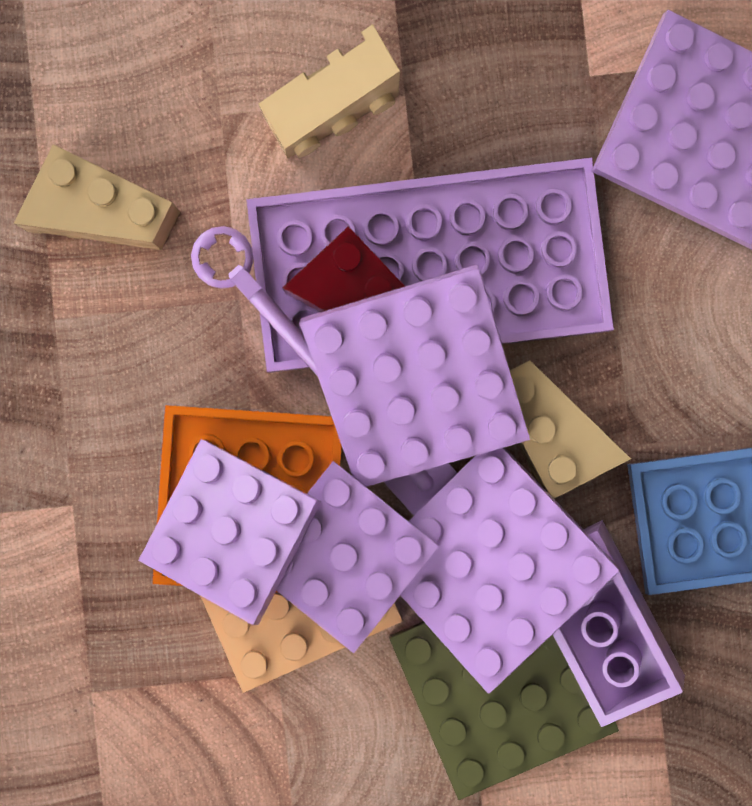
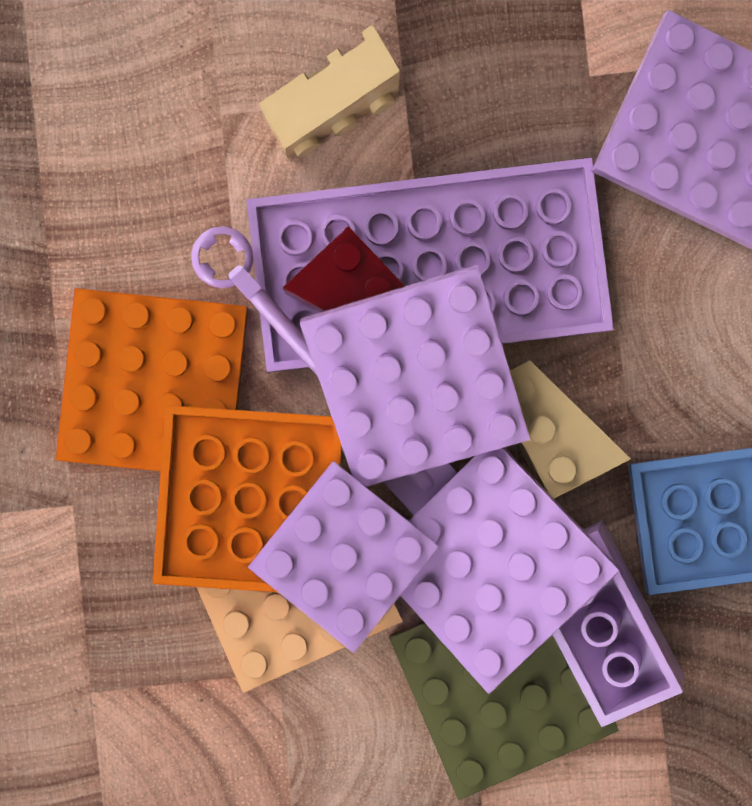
(94, 204): tan wedge -> none
(132, 360): none -> orange plate
(229, 532): lavender plate -> none

